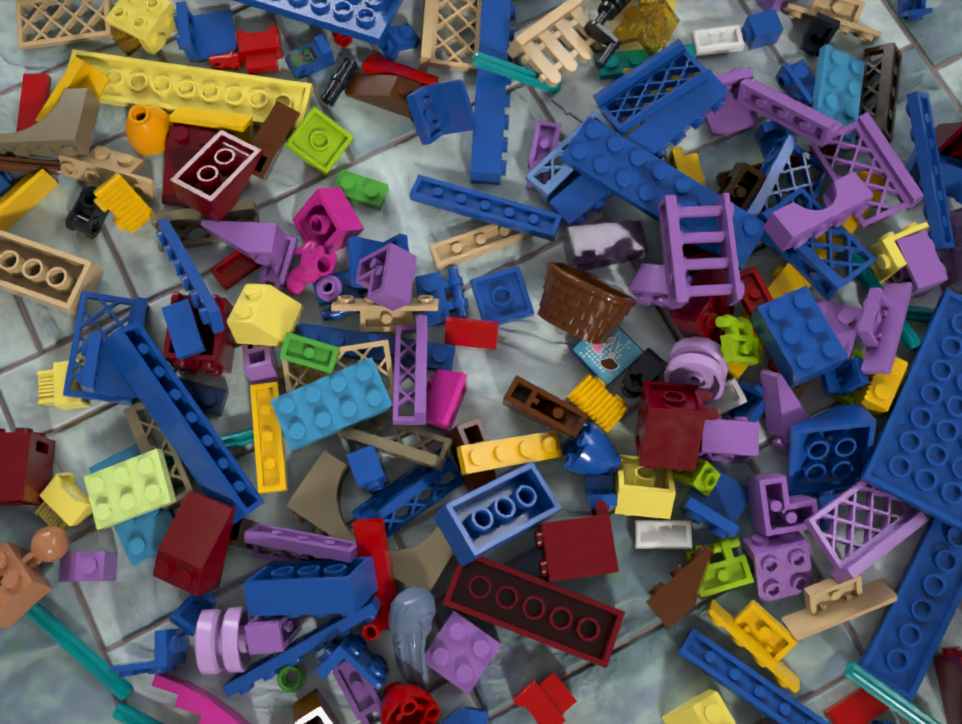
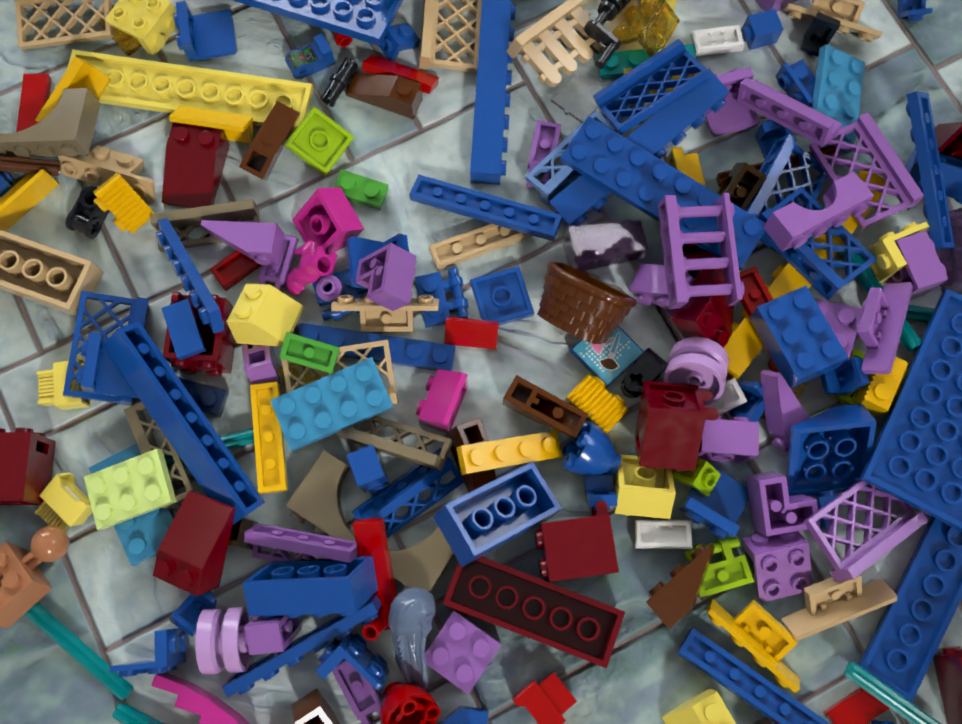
(88, 566): medium lavender slope -> none
(147, 129): light orange piece -> none
(216, 175): dark red slope -> none
(226, 61): red pin -> none
(260, 50): red piece -> none
(283, 682): bright green plate -> none
(419, 368): medium lavender fence -> none
(441, 110): blue bracket -> none
(511, 71): teal axle -> none
(738, 343): lime plate -> none
(887, 86): dark brown fence -> none

